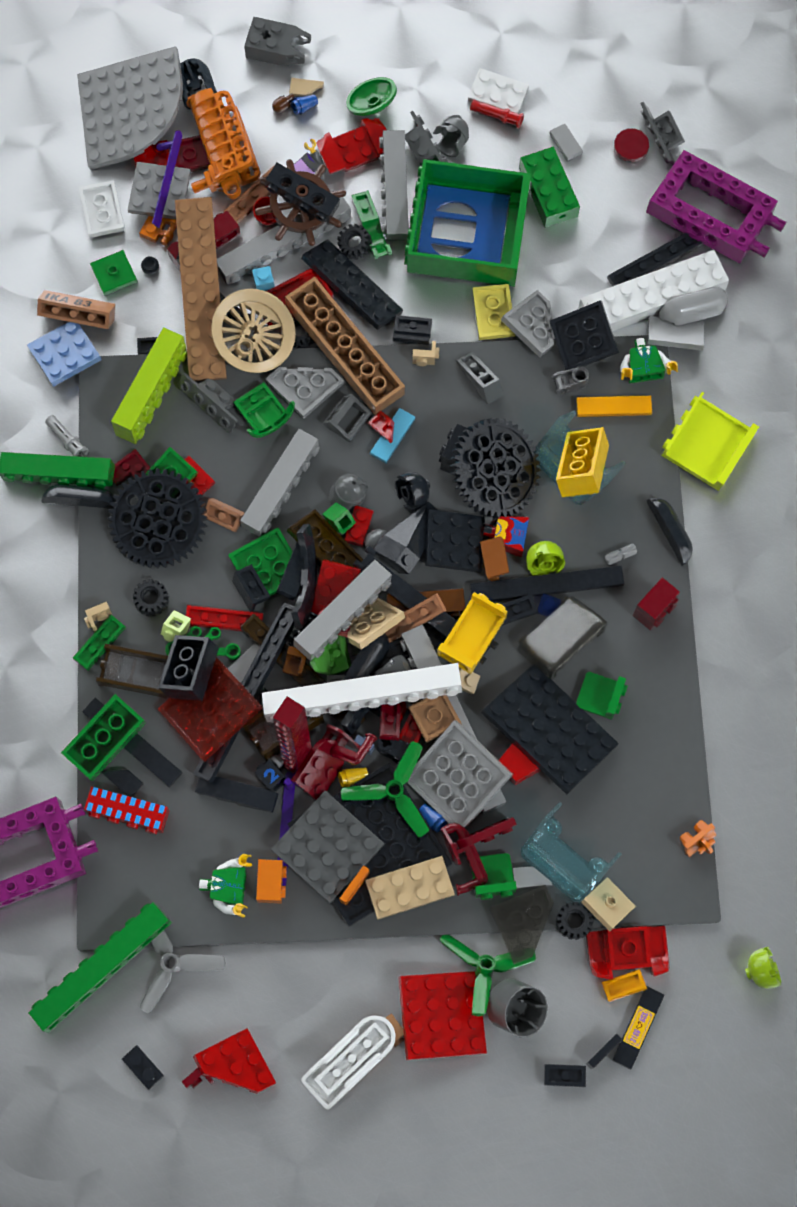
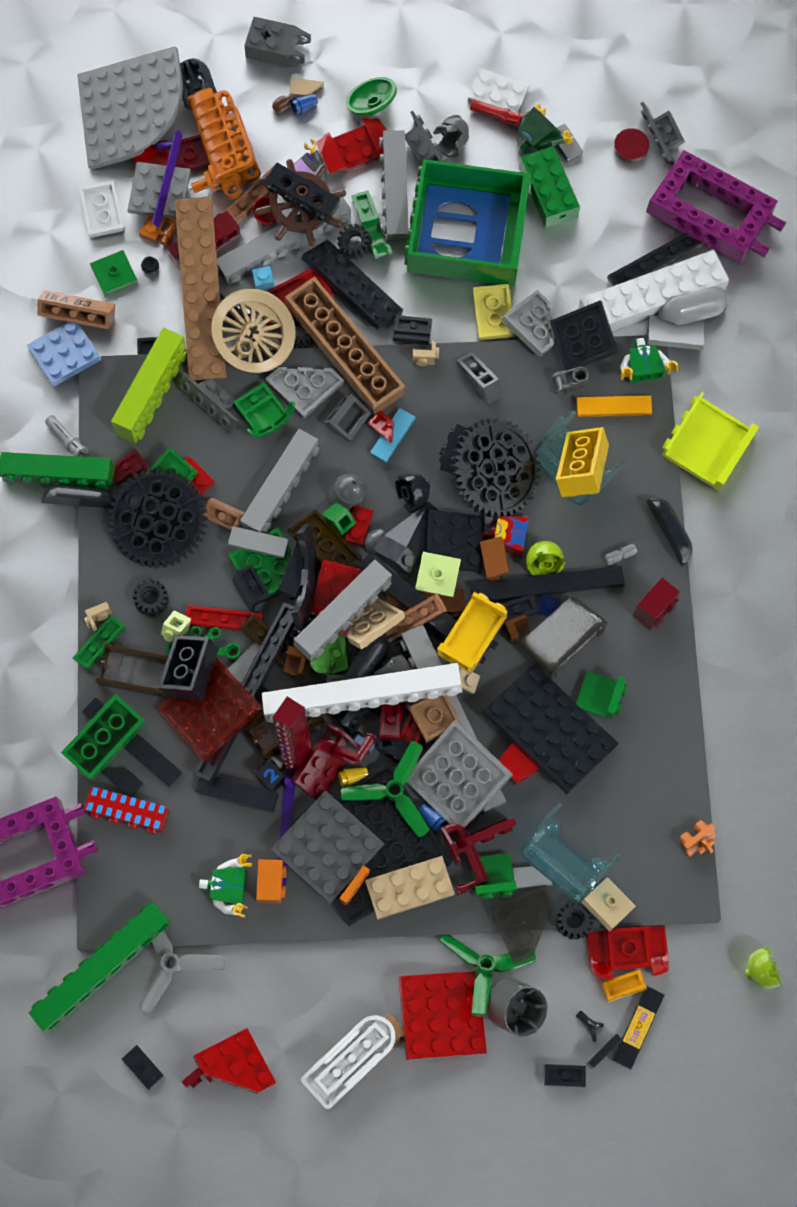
(258, 542): none -> light grey tile
(438, 574): none -> yellowish green plate
(516, 628): none -> reddish brown panel
(540, 131): none -> dark green torso
(589, 1023): none -> black bar

